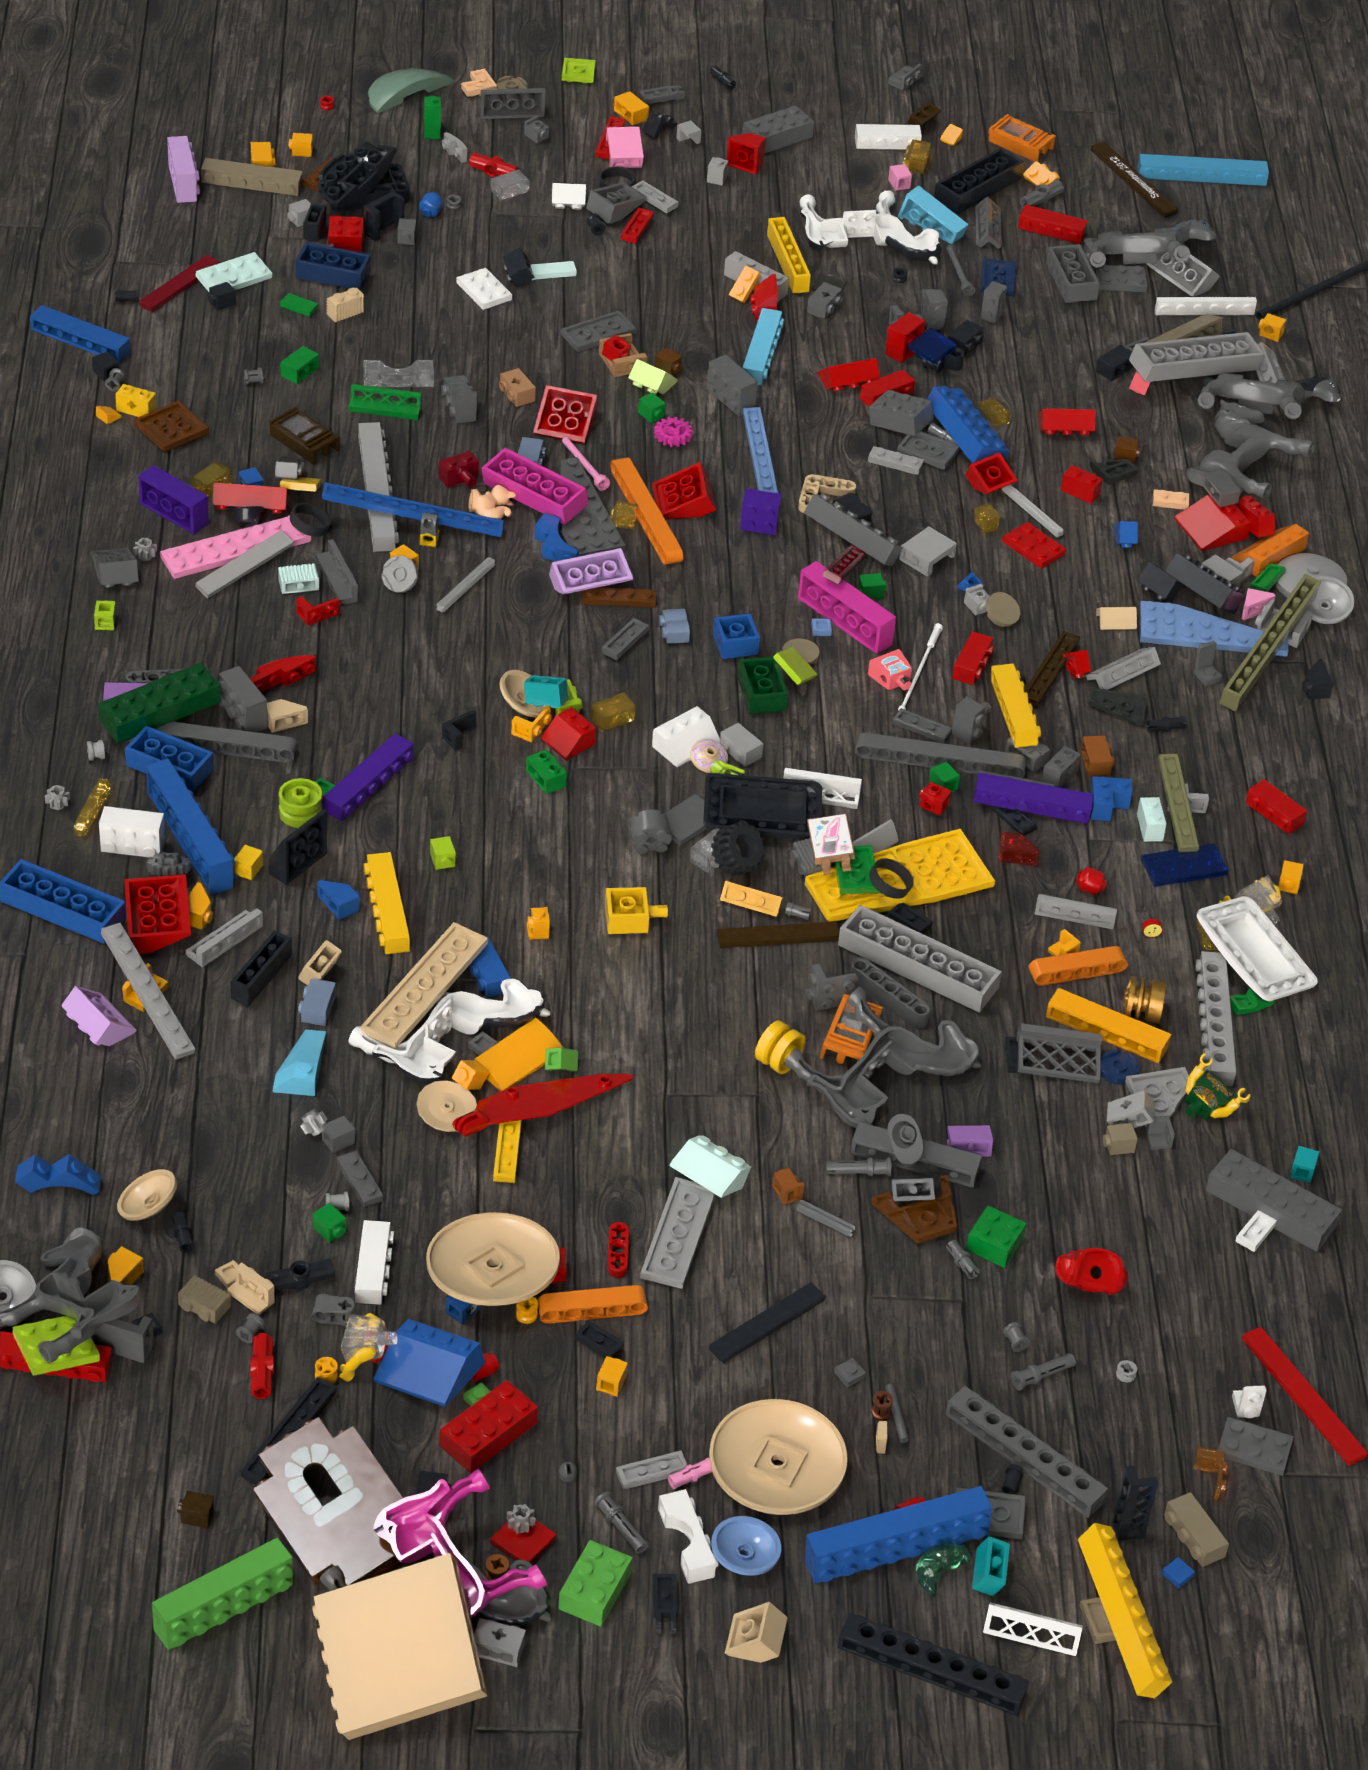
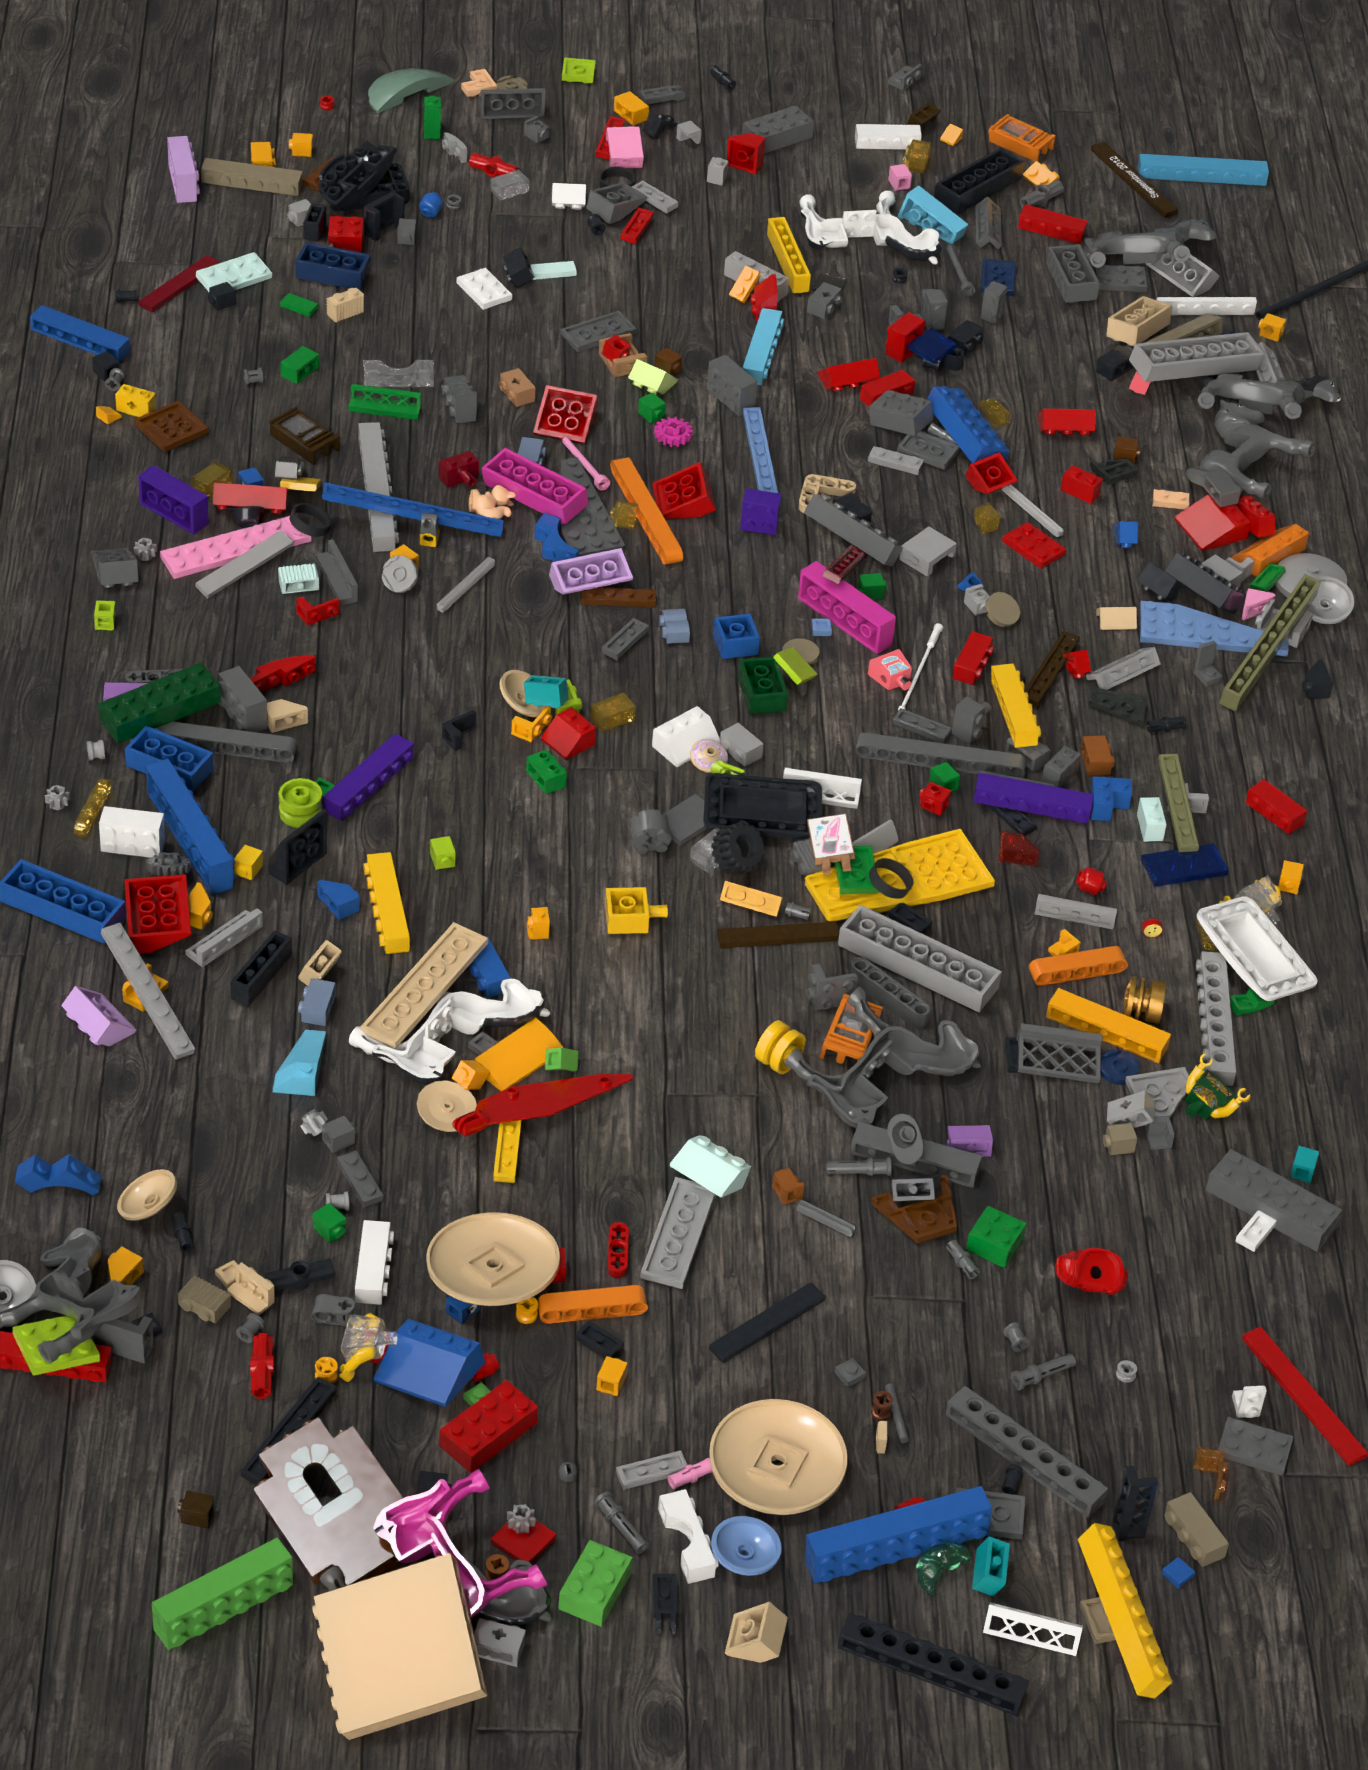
(1139, 320): none -> tan brick

